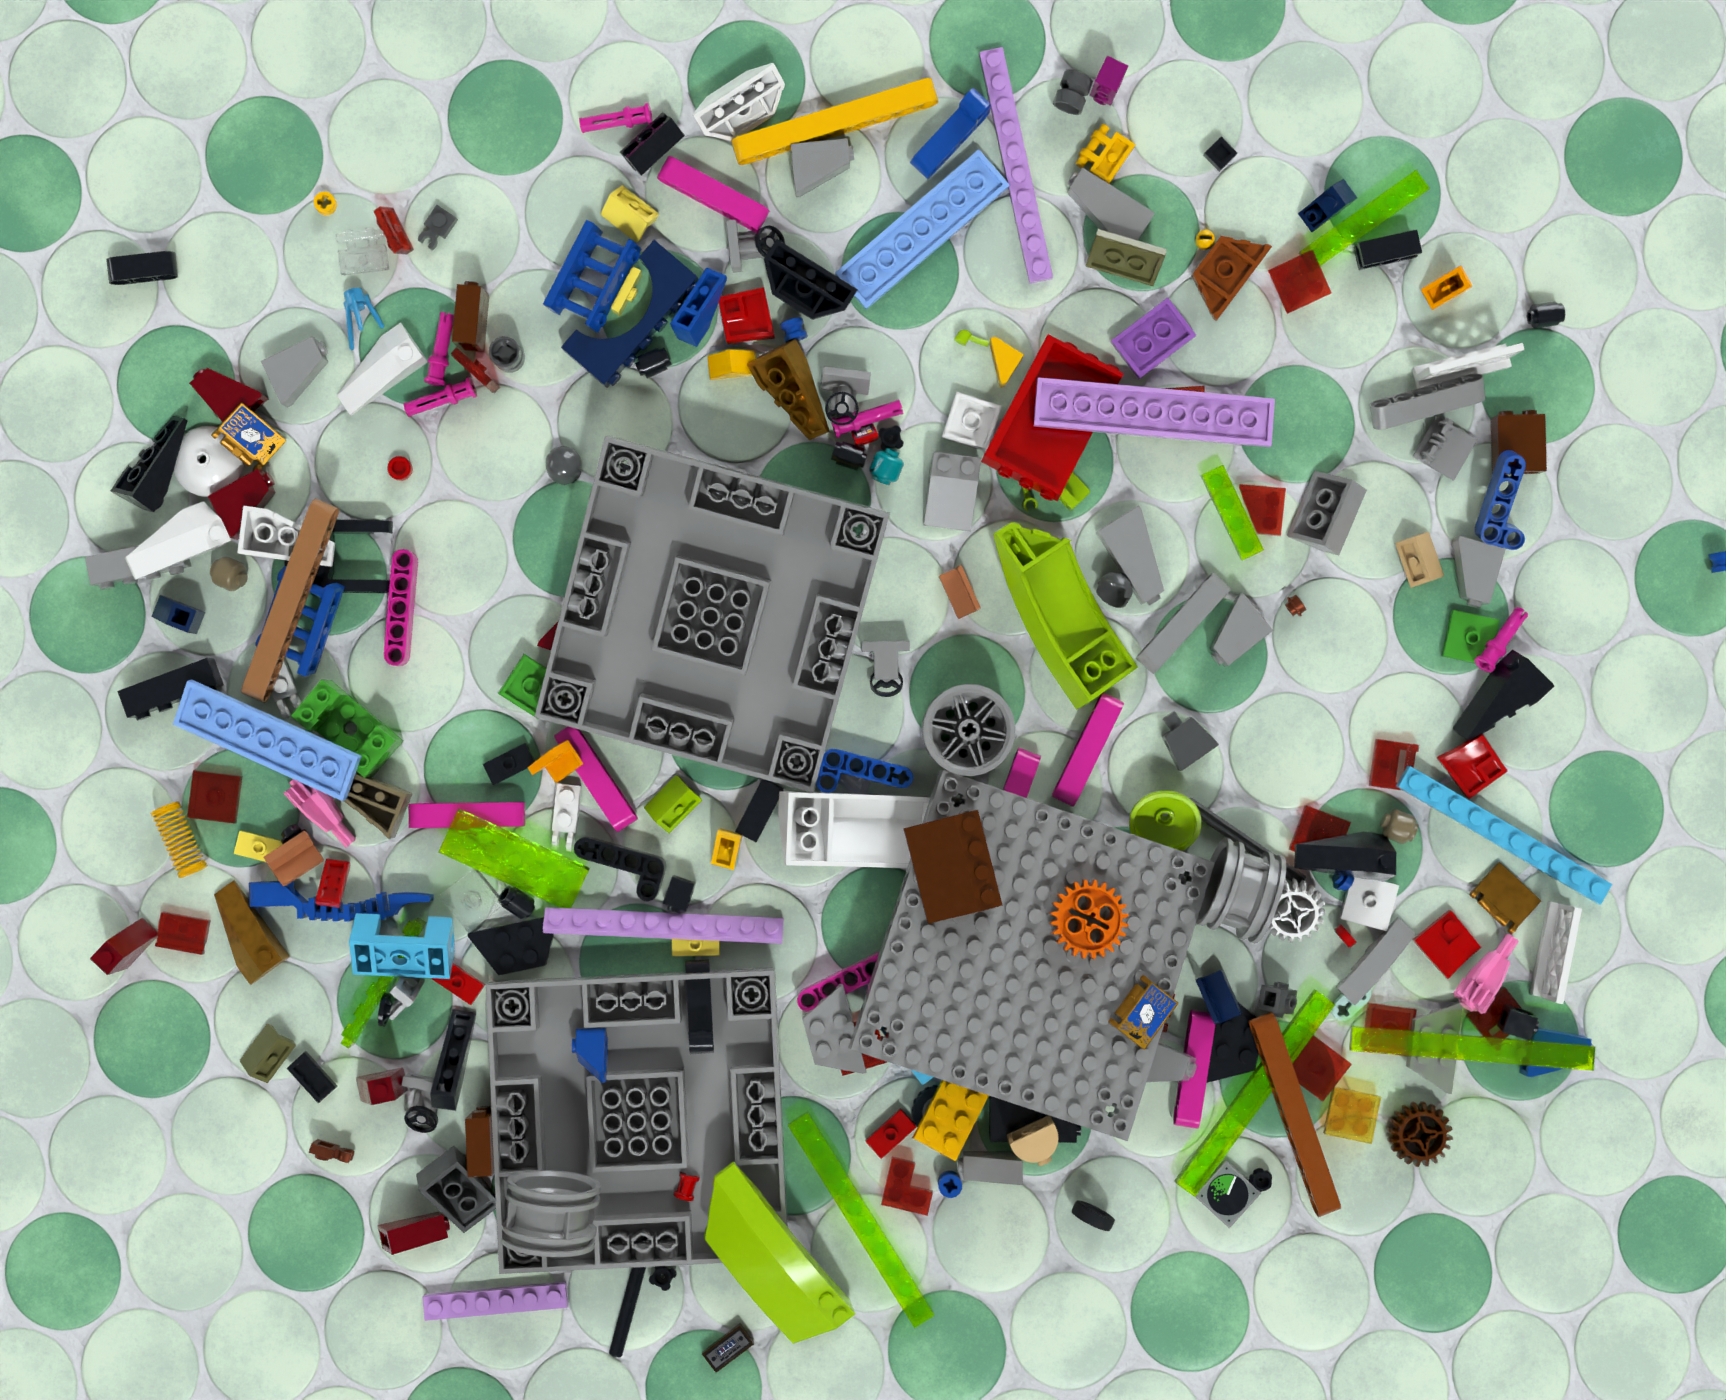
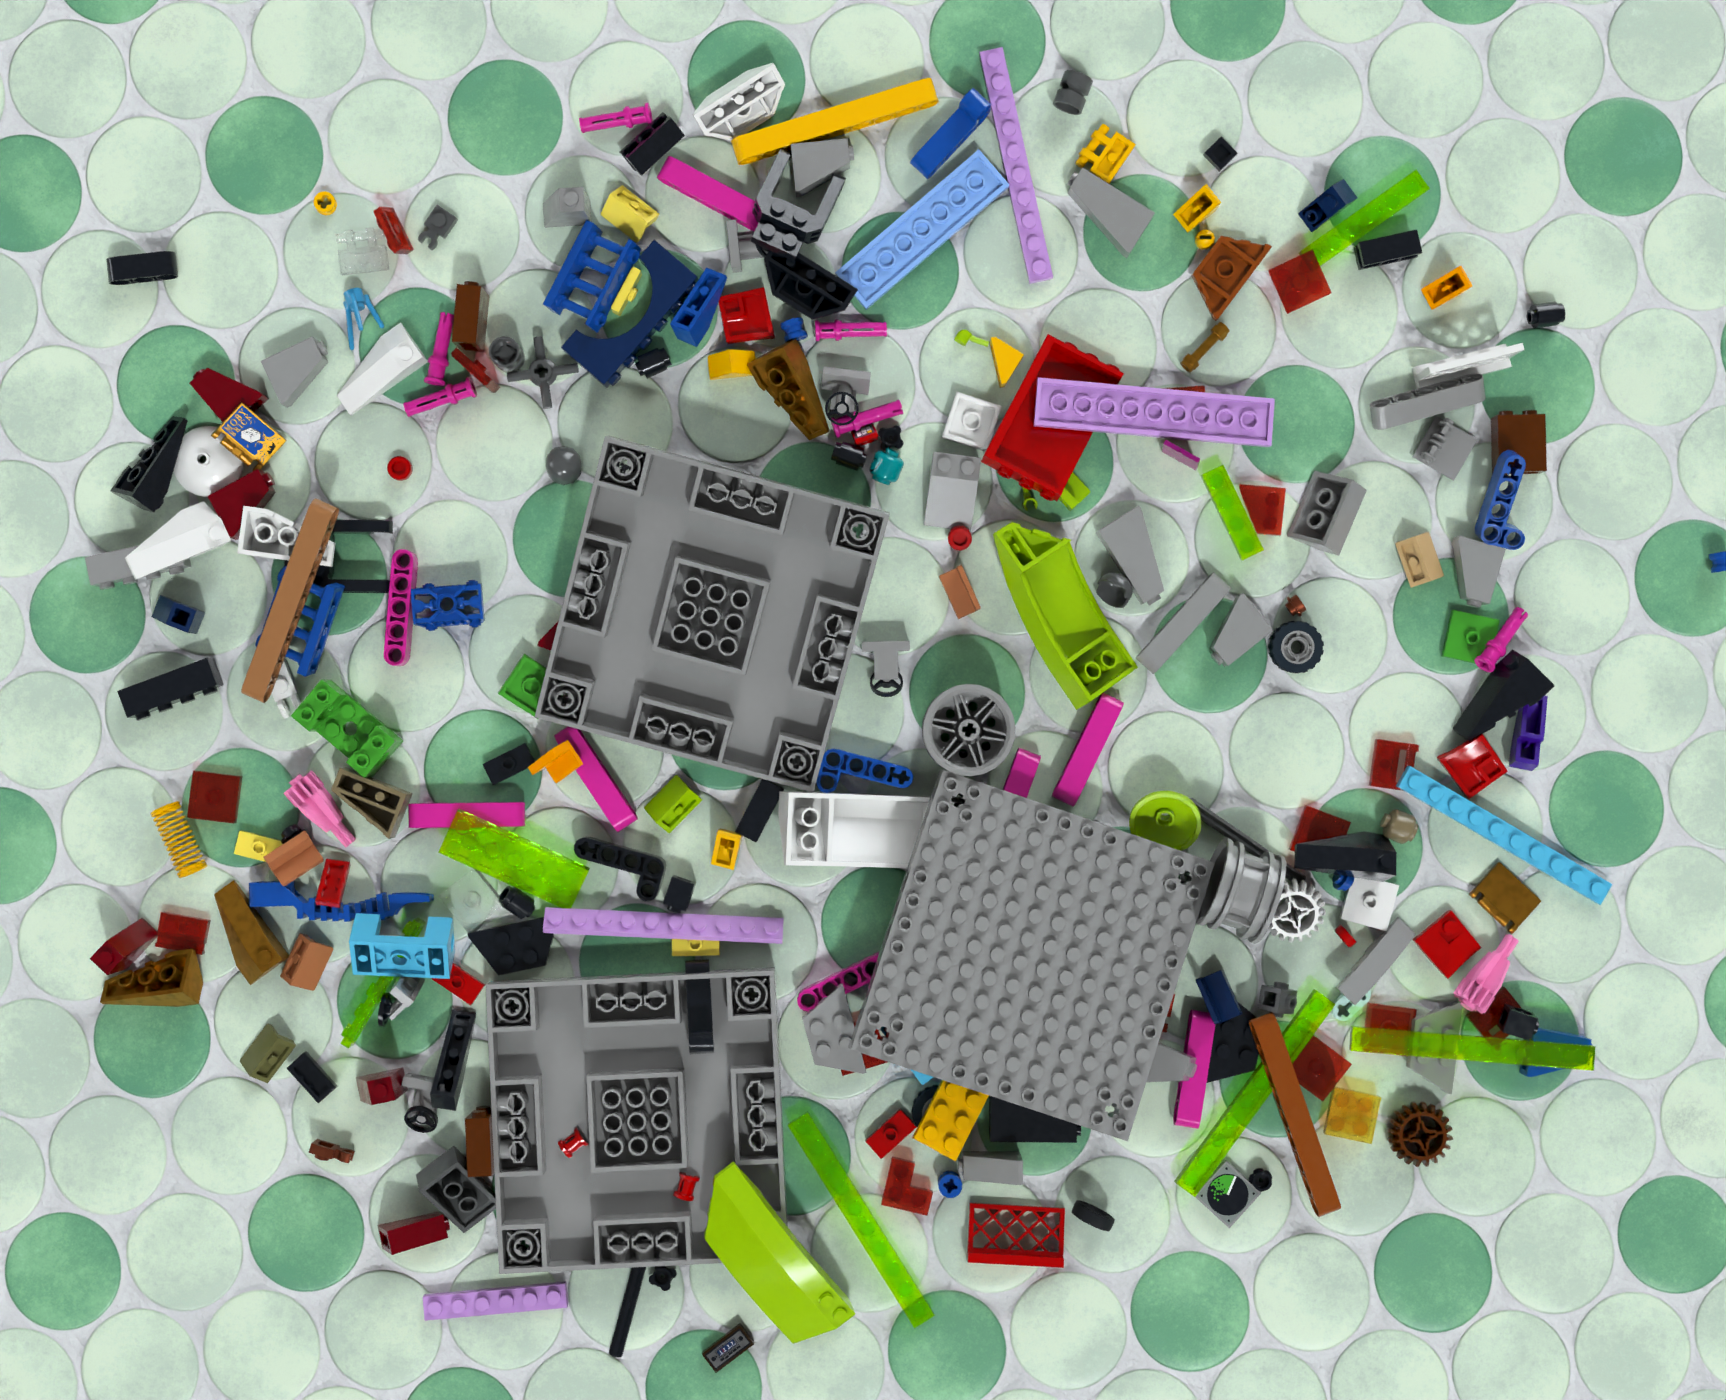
(166, 982): none -> pearl gold wedge
(228, 573): dark tan head -> none
(267, 740): light blue plate -> none
(306, 963): none -> nougat panel
(454, 616): none -> blue piece
(535, 367): none -> dark grey bar
(550, 1213): light grey wheel -> none
(566, 814): white hinge -> none
(567, 208): none -> light grey slope
(573, 1145): none -> red bush
(592, 1051): blue slope -> none
(784, 225): none -> plate
(880, 329): none -> dark pink pin
(952, 866): reddish brown slope -> none
(959, 538): none -> red tile
(1015, 1256): none -> red fence
(1035, 1141): tan brick -> none
(1080, 939): orange gear -> none
(1108, 81): magenta brick -> none
(1126, 257): olive tile -> none
(1143, 1012): piece -> none
(1153, 338): medium lavender plate -> none
(1180, 455): none -> piece
(1186, 740): dark grey torso -> none
(1197, 208): none -> yellow slope
(1219, 332): none -> pearl gold bar
(1310, 649): none -> black wheel
(1528, 735): none -> dark purple slope
(1555, 951): white fence -> none

